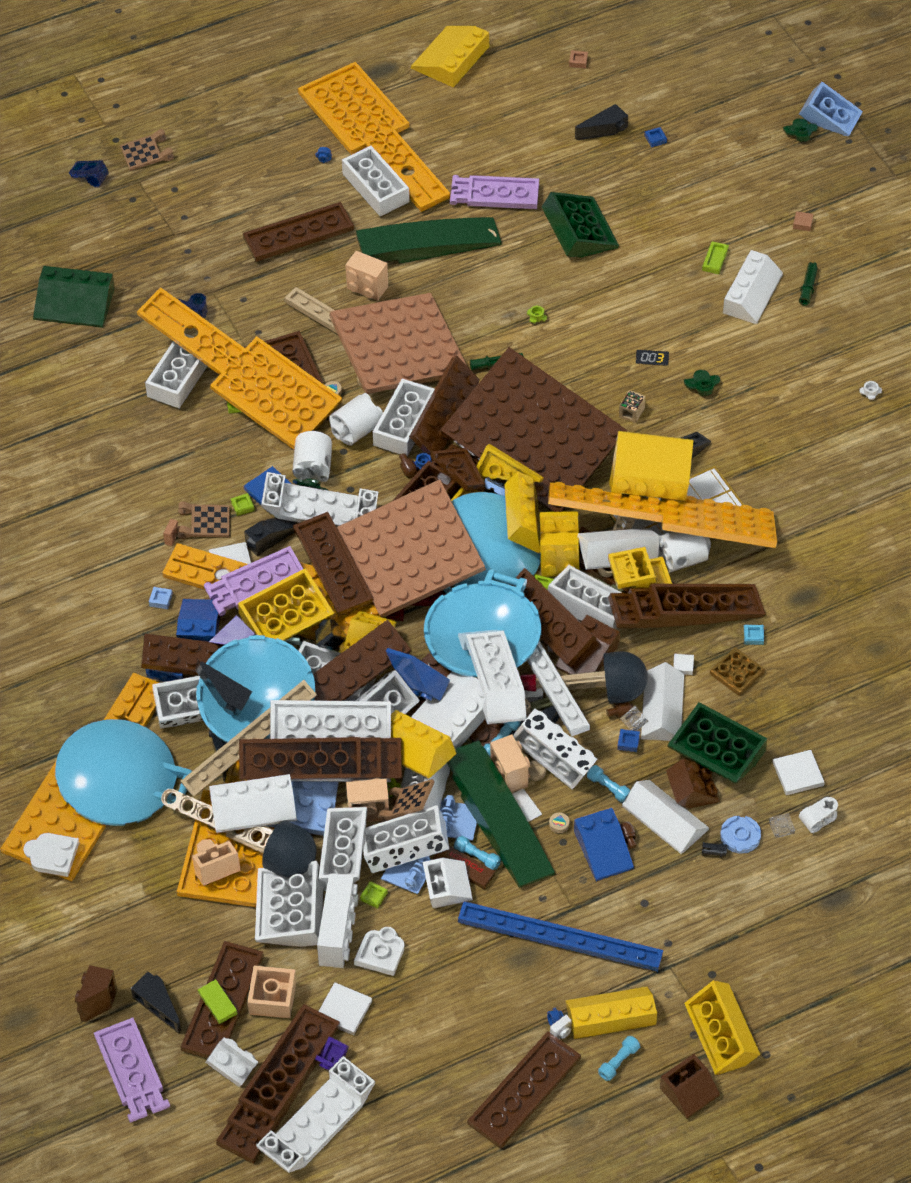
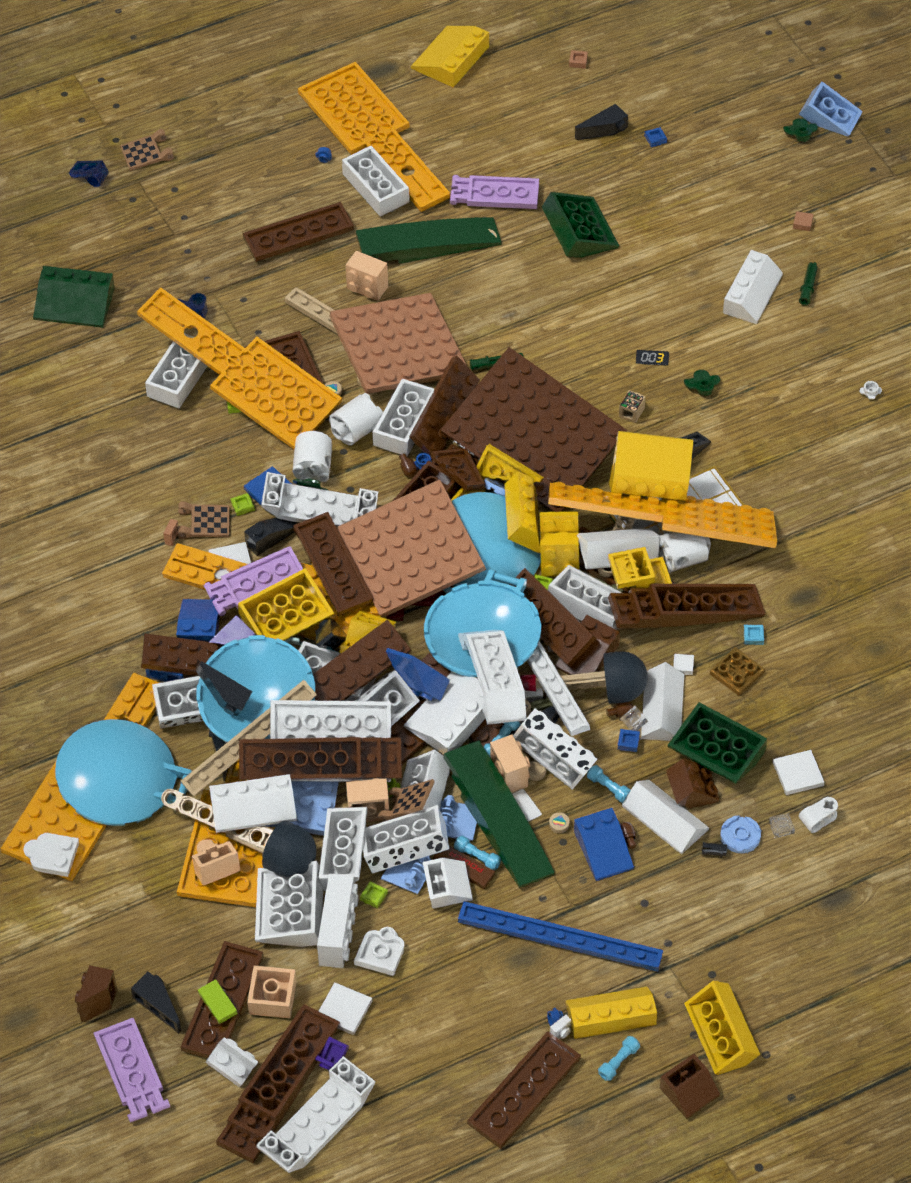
(160, 598): light blue tile -> none
(422, 746): yellow slope -> none
(536, 314): lime plate -> none
(715, 257): lime tile -> none

